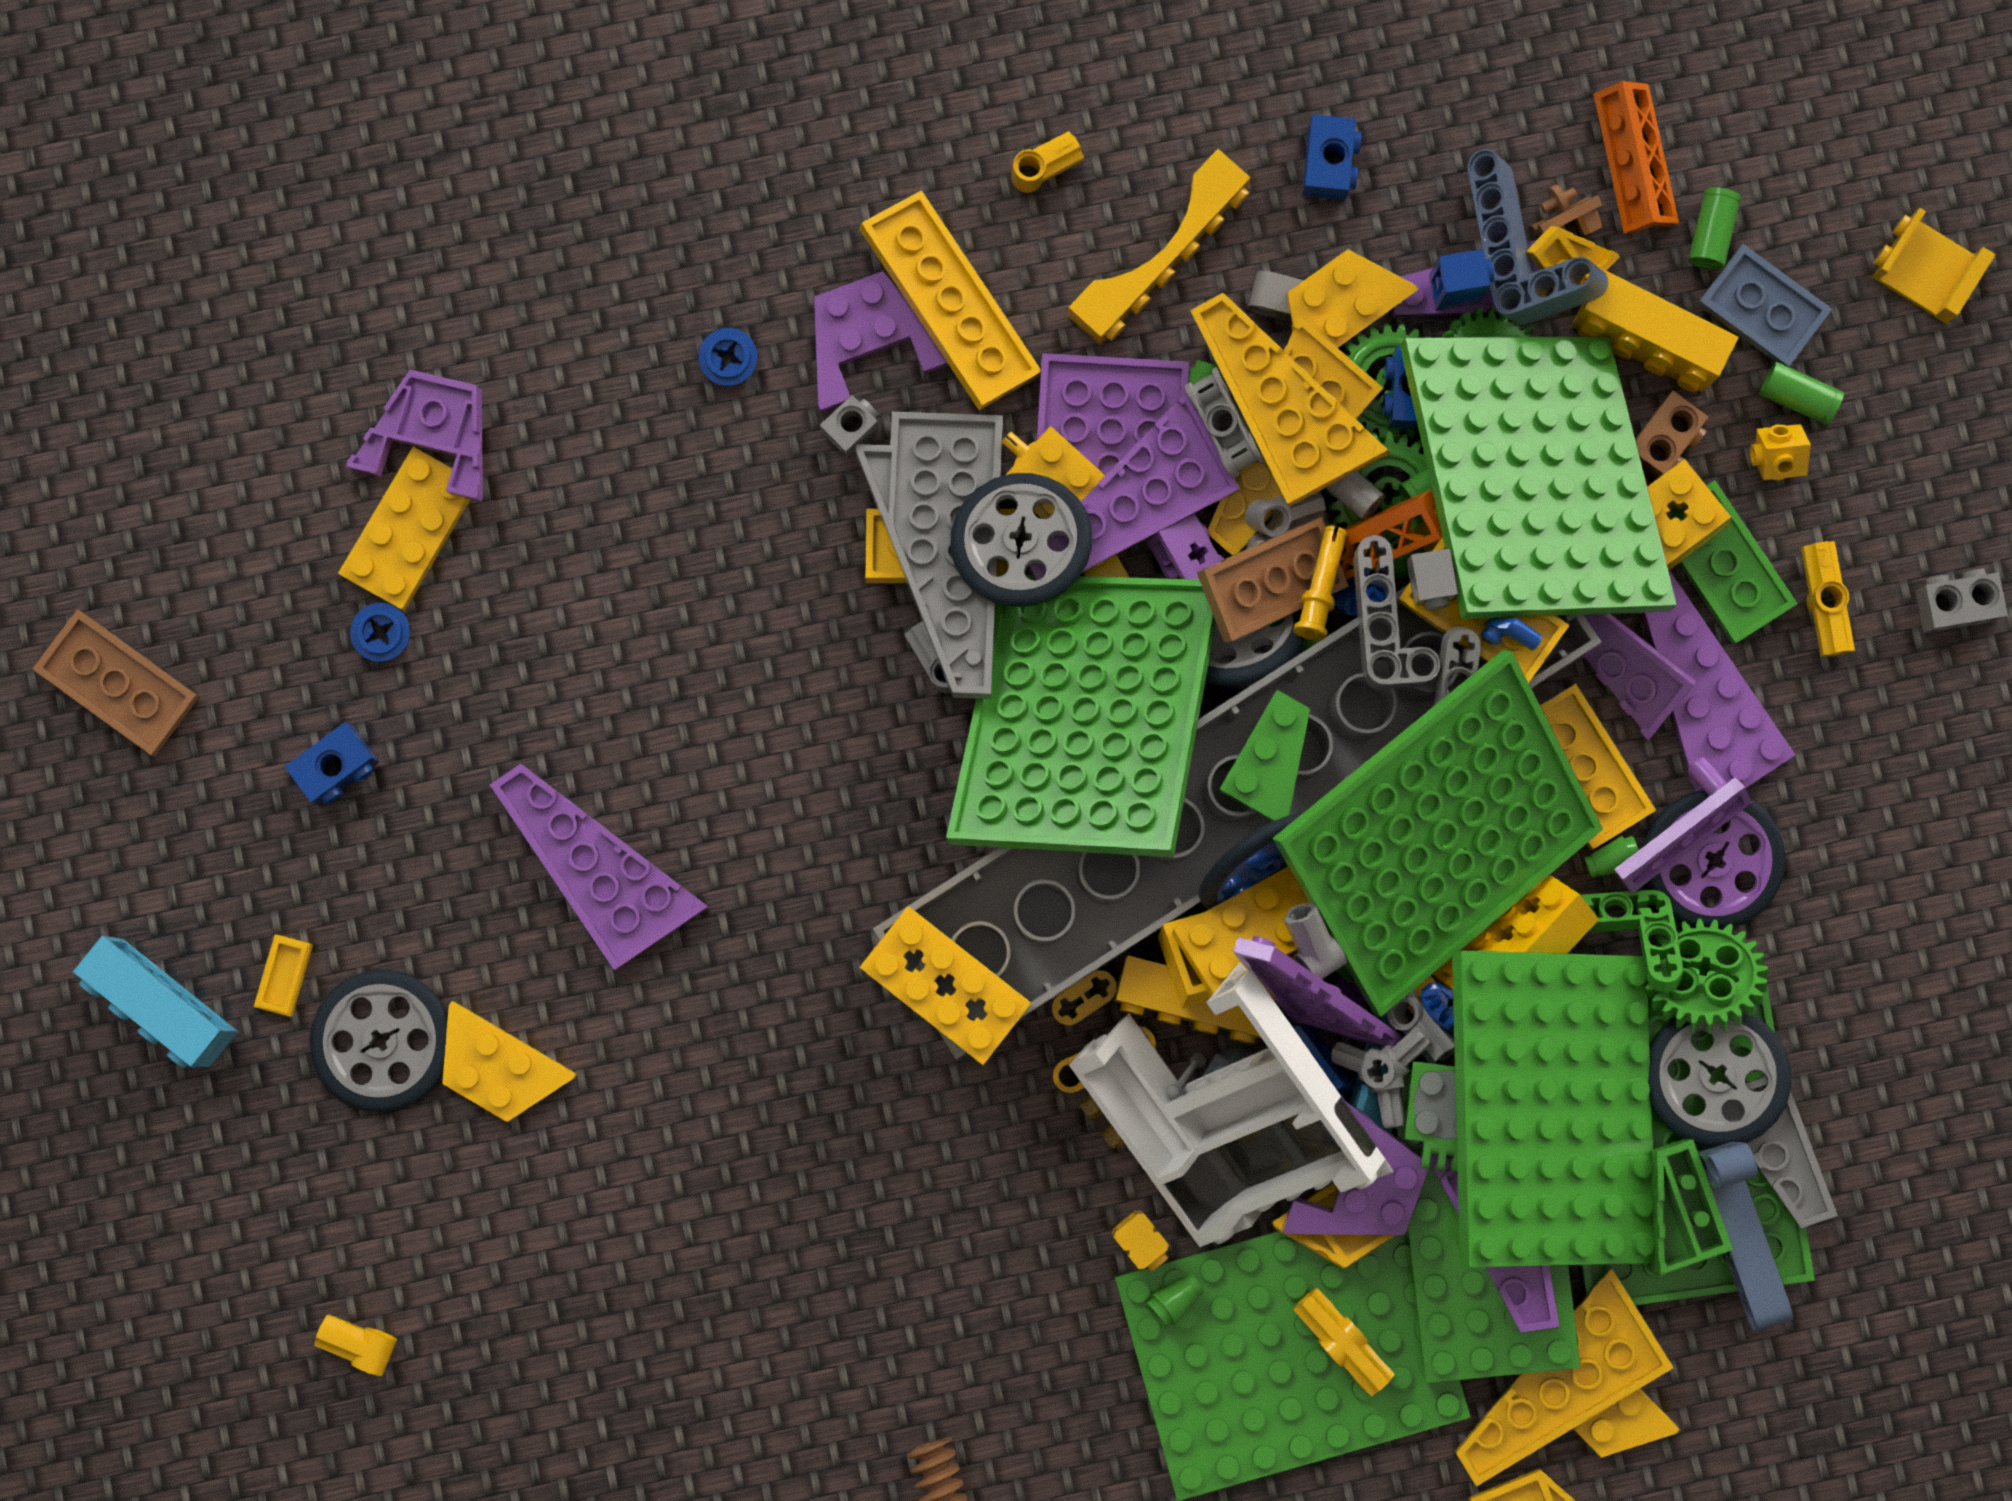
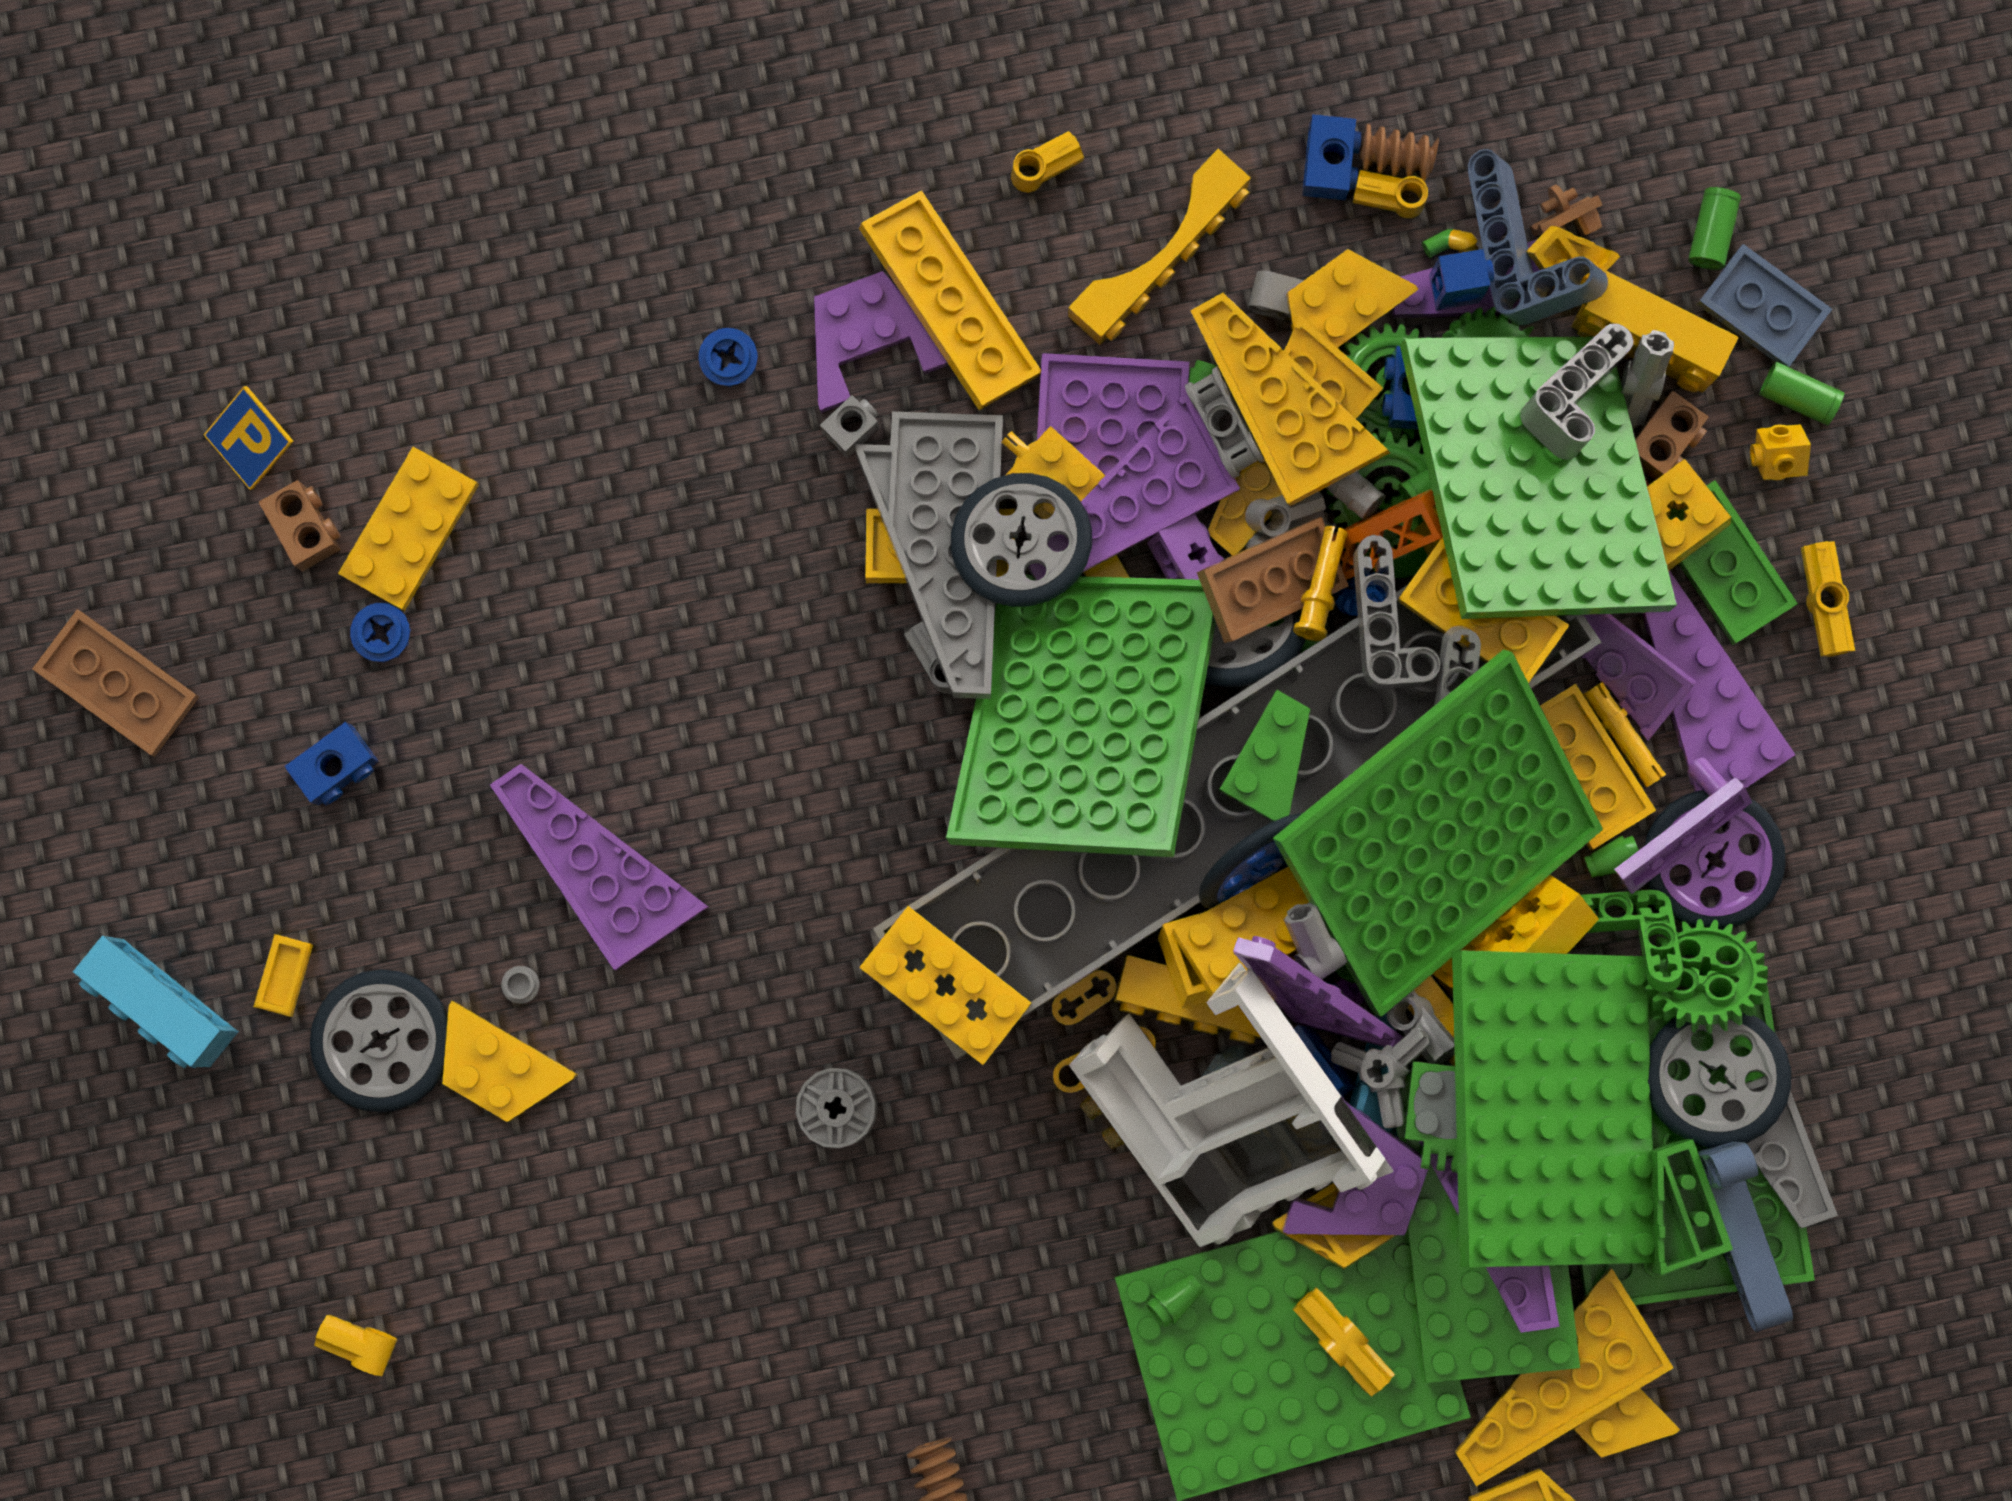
(248, 438): none -> blue piece
(294, 529): none -> medium nougat brick
(433, 416): medium lavender wing -> none
(520, 984): none -> light grey plate
(855, 1095): none -> light grey wheel
(1141, 1241): yellow brick -> none
(1197, 1062): light grey hinge -> none
(1385, 193): none -> yellow piece
(1397, 153): none -> medium nougat piece
(1432, 579): light grey brick -> none
(1439, 1005): blue gear -> none
(1450, 239): none -> arm
(1513, 628): blue arm -> none
(1553, 409): none -> light grey beam
(1628, 740): none -> yellow pin
(1630, 157): orange fence -> none
(1645, 375): none -> light grey piece
(1930, 268): yellow panel -> none
(1962, 608): light grey brick -> none

